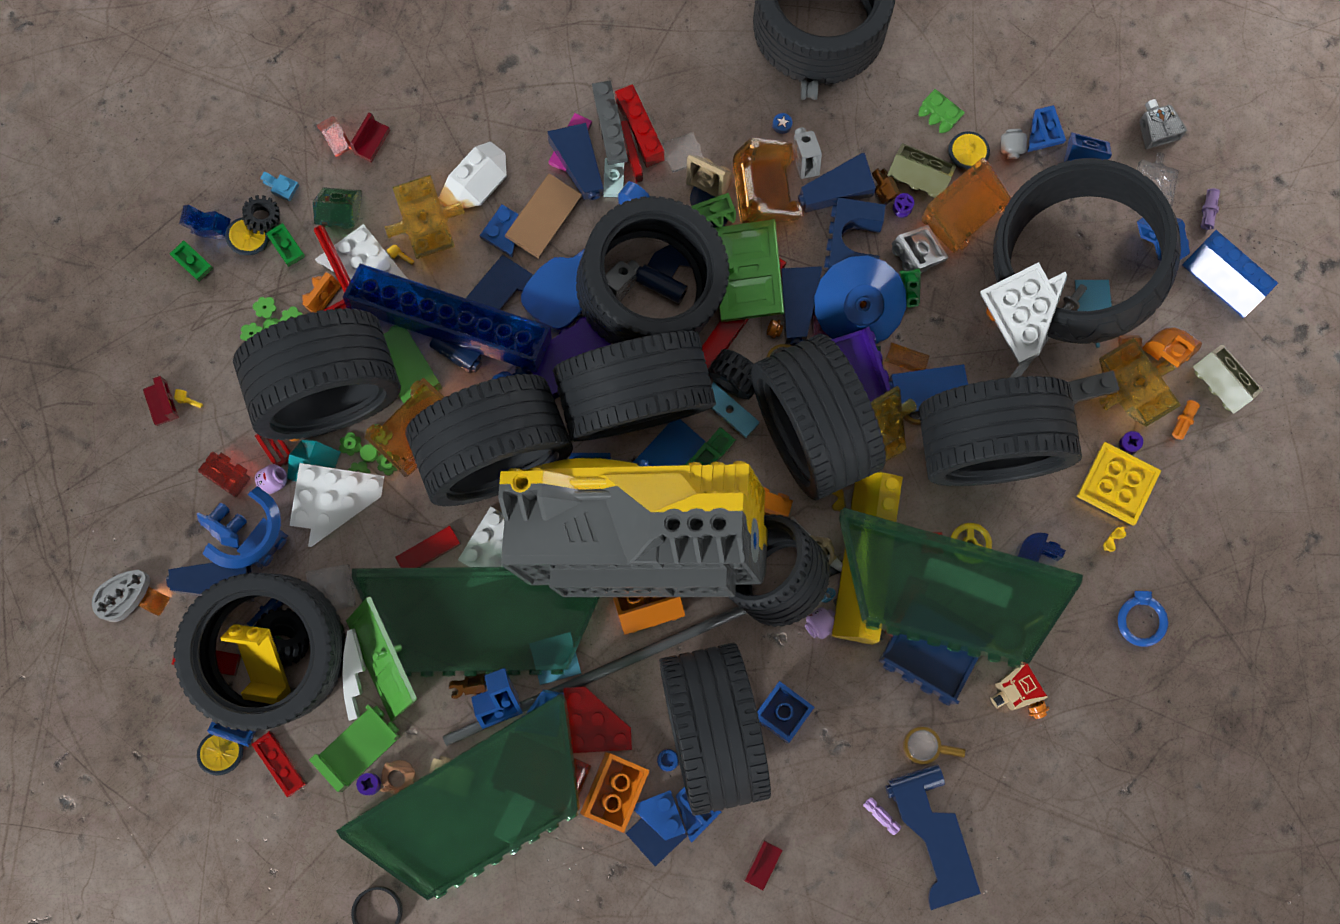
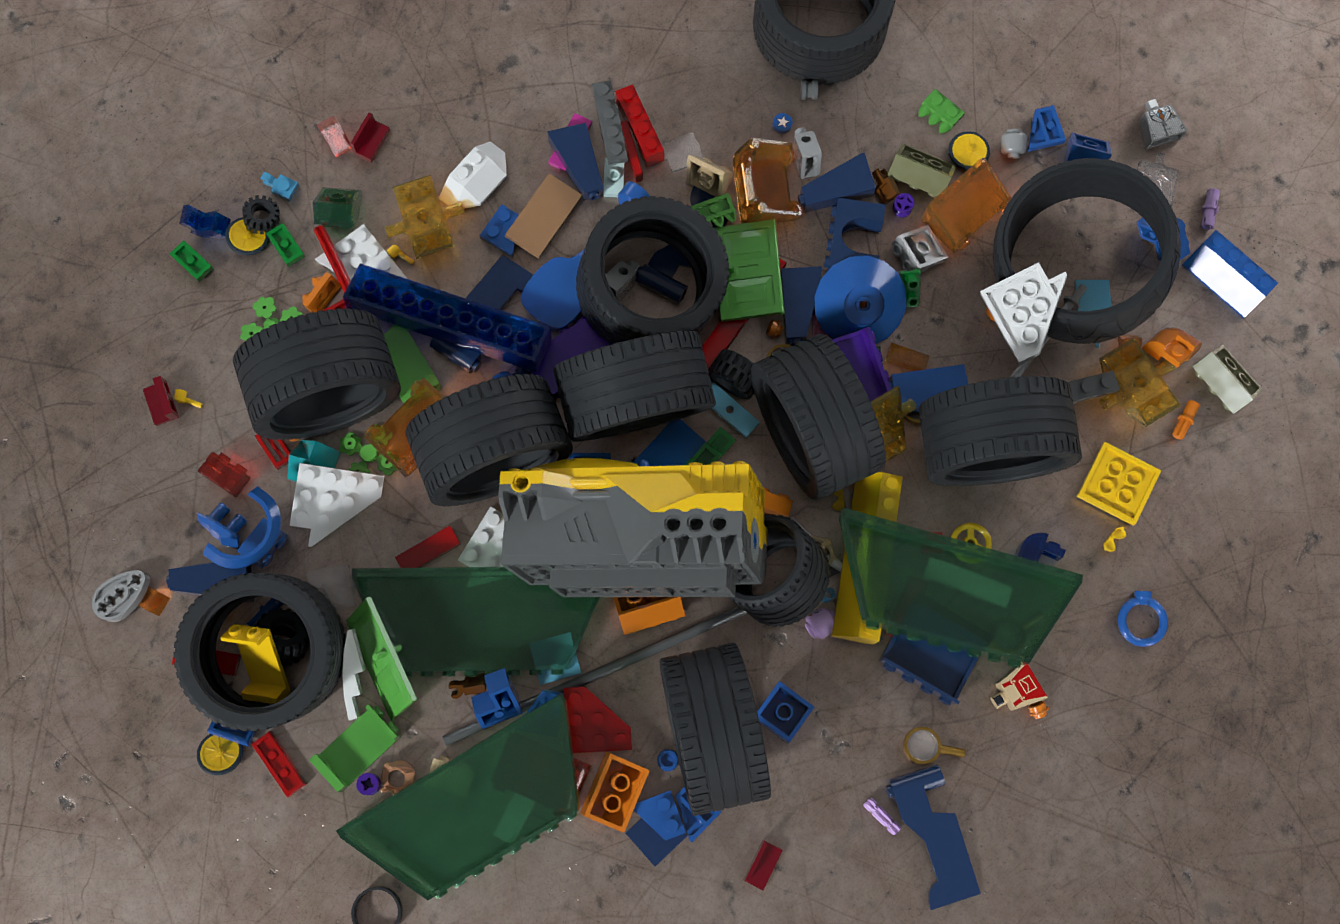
(271, 478): lavender head -> none
(1127, 446): dark purple wheel -> none

